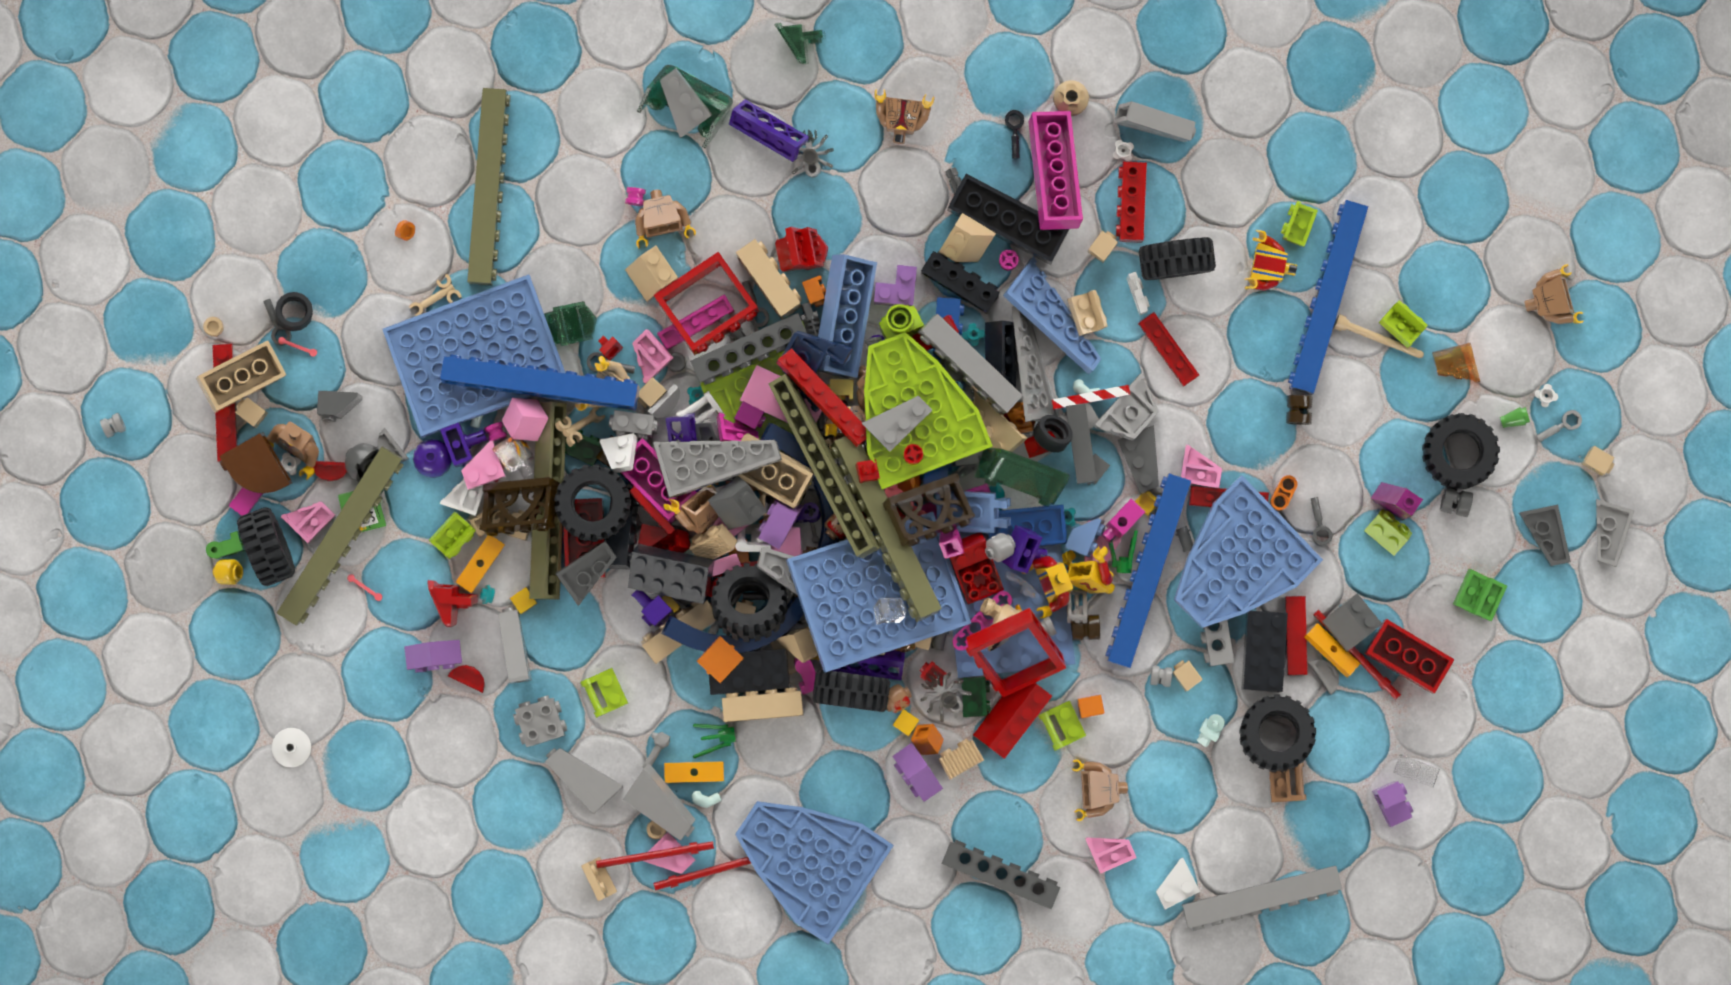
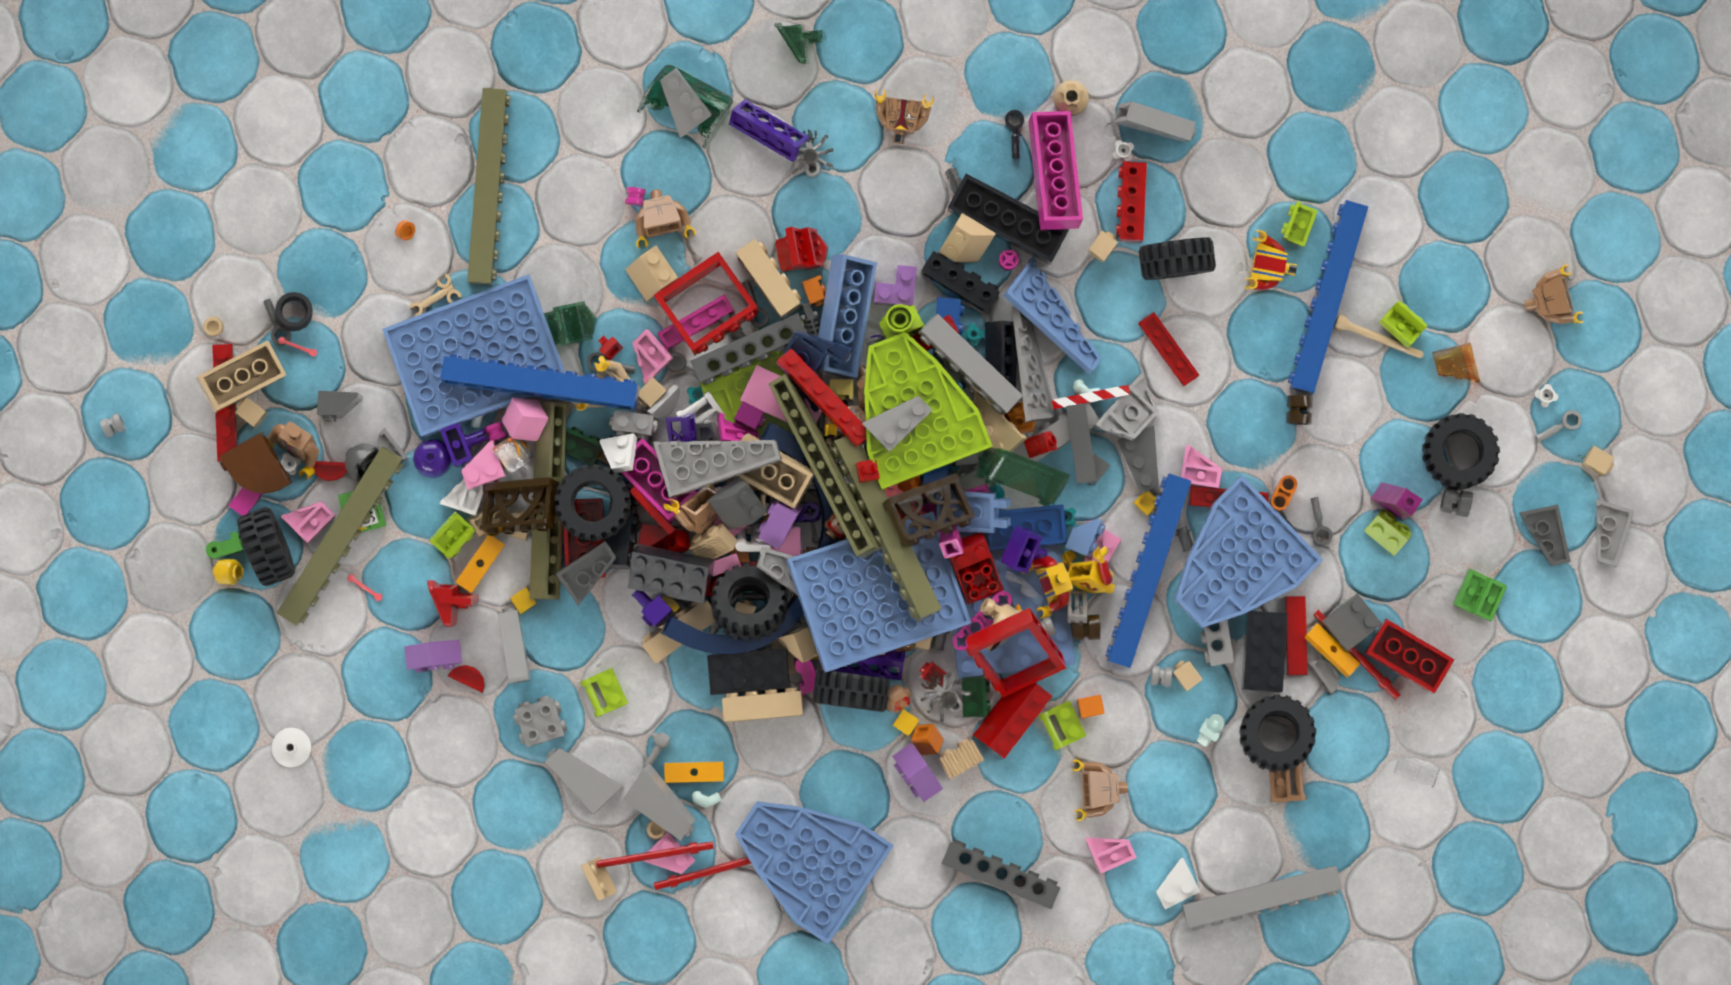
(487, 594): teal plate -> none
(571, 430): tan bar -> none
(720, 659): orange piece -> none
(725, 734): green plant -> none
(889, 610): clear brick -> none
(912, 451): red wheel -> none
(1000, 547): light grey head -> none
(1047, 441): black tyre -> none
(1087, 313): tan bracket -> none
(1124, 564): green plant -> none
(1127, 517): dark pink torso -> none
(1136, 289): white wing -> none
(1392, 803): medium lavender brick -> none
(1517, 417): bright green cone -> none

